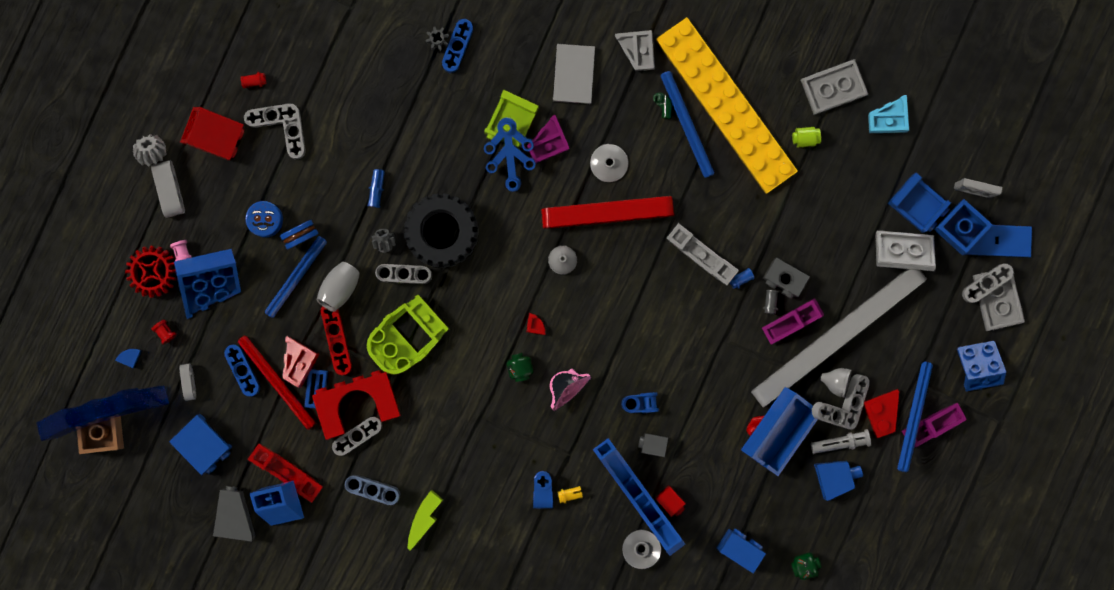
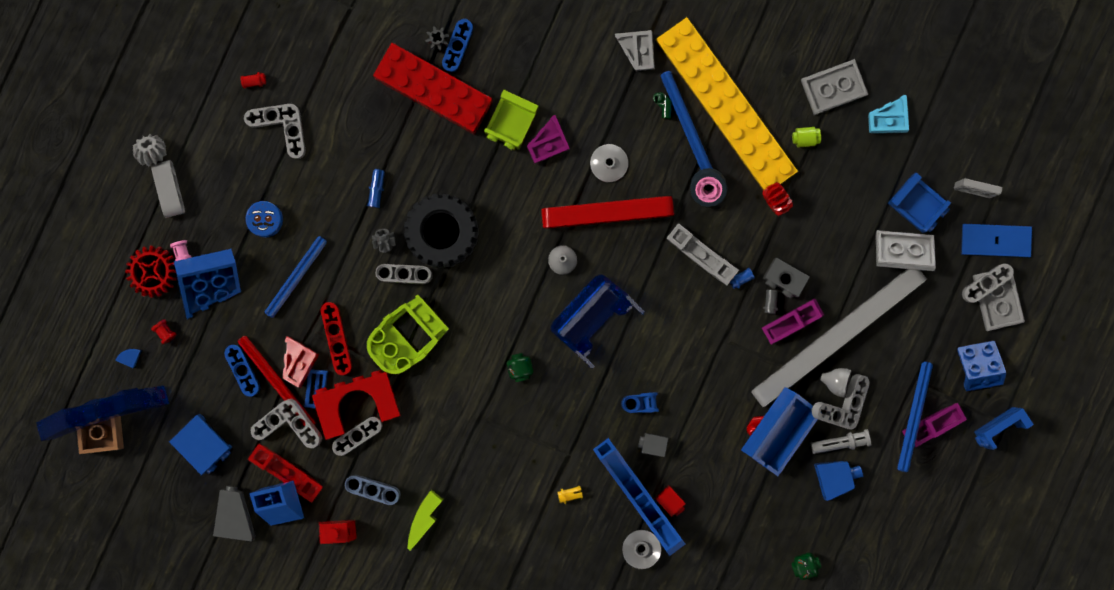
(187, 382): light grey beam -> none
(212, 133): red slope -> none
(285, 416): none -> light grey beam
(299, 234): blue head -> none
(337, 531): none -> red torso
(338, 286): light grey piece -> none
(433, 88): none -> red brick
(509, 151): blue plant -> none
(535, 325): red tile -> none
(542, 493): blue piece -> none
(565, 386): hat -> none
(574, 74): light grey tile -> none
(589, 313): none -> clear blue windscreen
(711, 197): none -> wheel
(740, 550): blue brick -> none
(777, 198): none -> red gear
(883, 413): red wing -> none
(963, 227): blue brick -> none
(1012, 416): none -> blue panel

